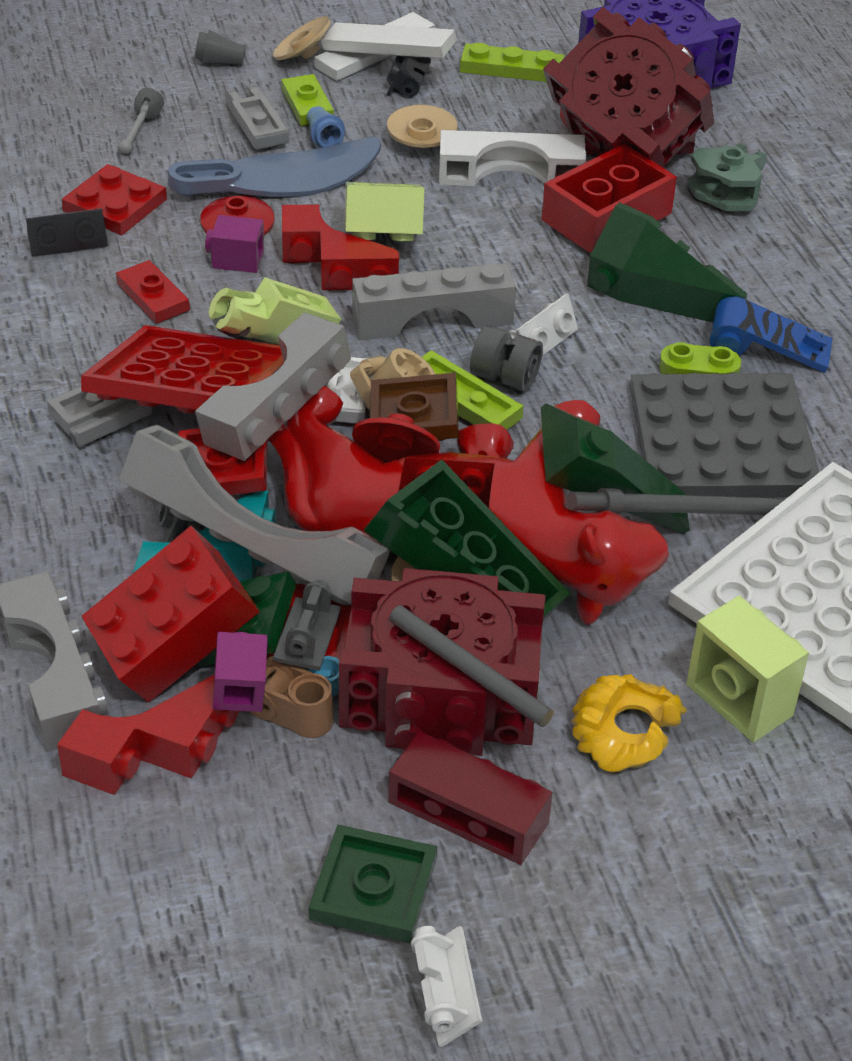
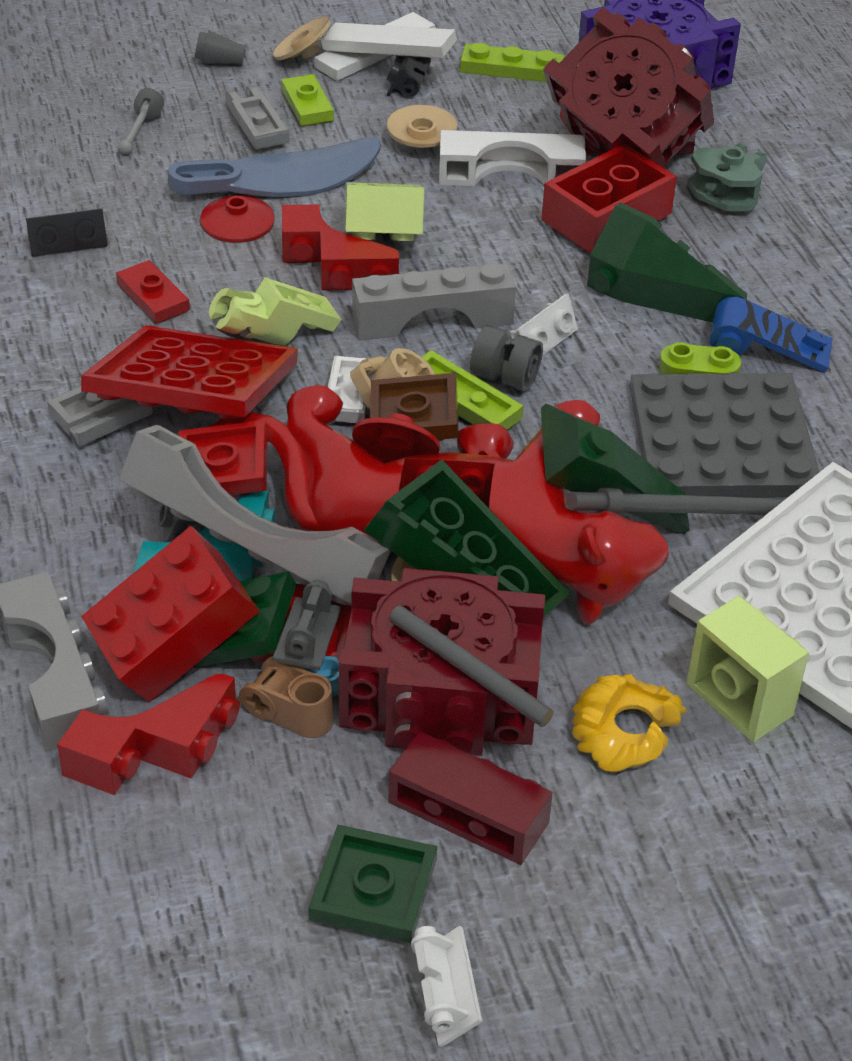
(120, 195): red plate -> none
(236, 243): magenta brick -> none
(240, 671): magenta brick -> none
(245, 416): light grey arch -> none
(325, 127): medium blue cone -> none

